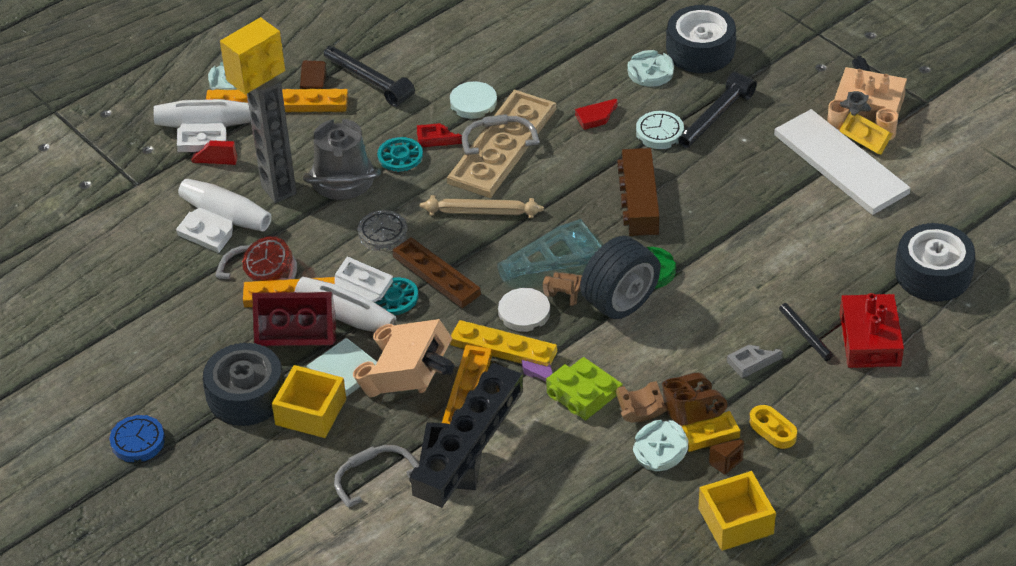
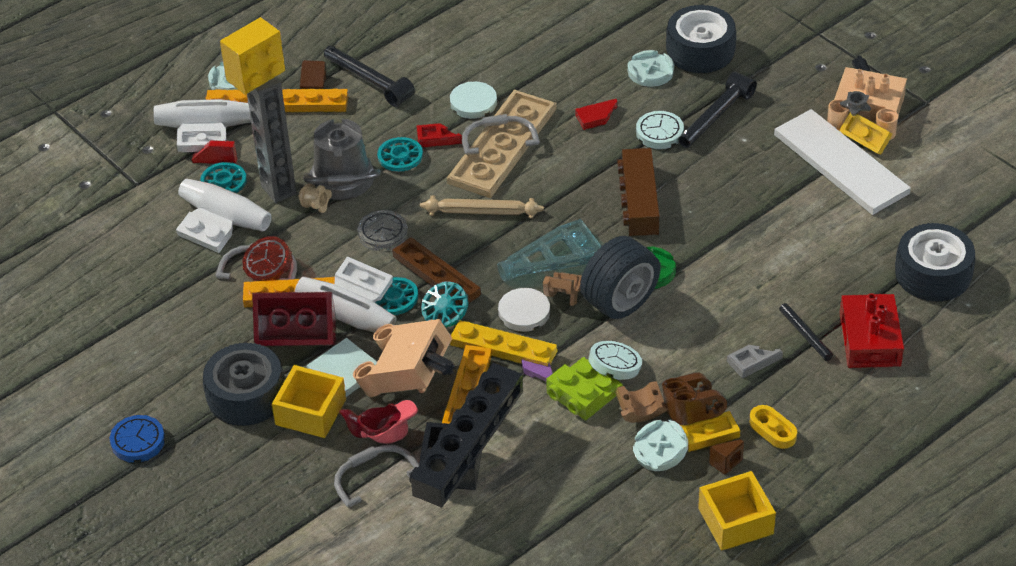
(225, 178): none -> teal wheel
(315, 197): none -> tan brick
(381, 423): none -> dark red hair
(444, 303): none -> teal wheel
(615, 359): none -> light aqua tile

